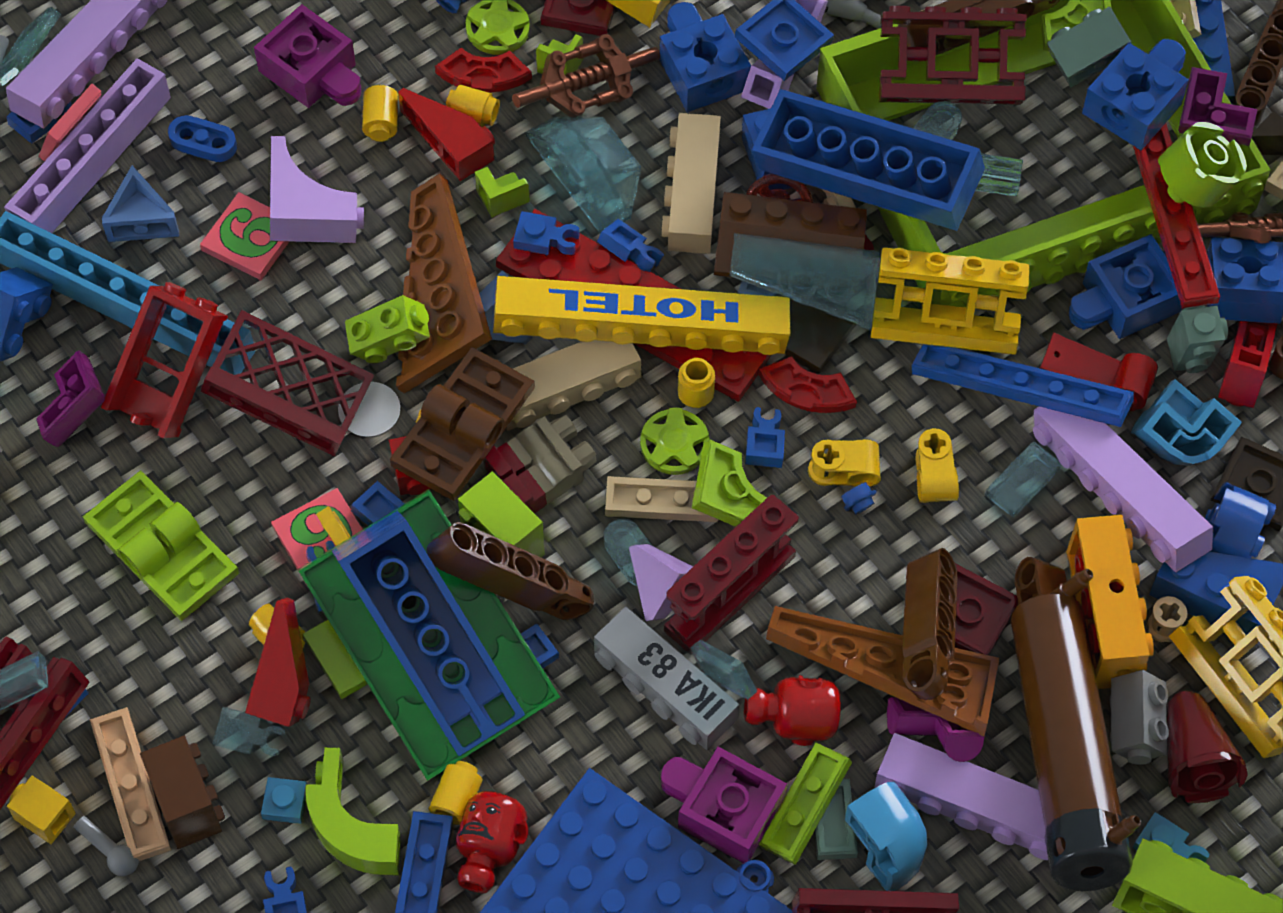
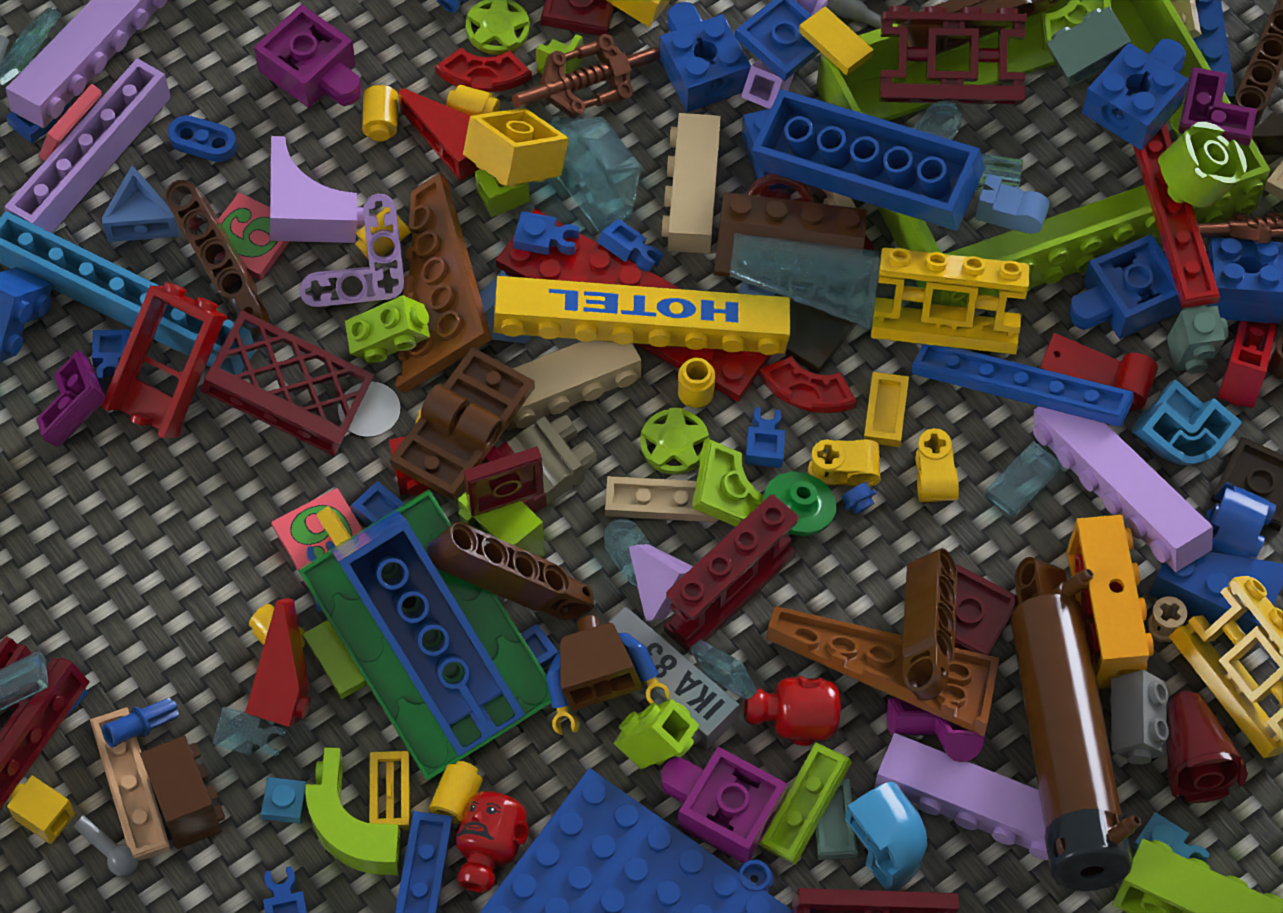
(107, 351): none -> blue plate
(139, 722): none -> blue axle
(161, 545): lime plate -> none
(211, 243): none -> reddish brown piece
(368, 275): none -> lavender beam
(382, 244): none -> yellow brick
(389, 758): none -> yellow tile
(504, 481): none -> dark red tile
(515, 146): none -> yellow brick
(598, 667): none -> reddish brown torso
(656, 733): none -> lime brick
(807, 498): none -> green piece
(836, 40): none -> yellow tile
(886, 409): none -> yellow tile
(1011, 206): none -> medium blue leg

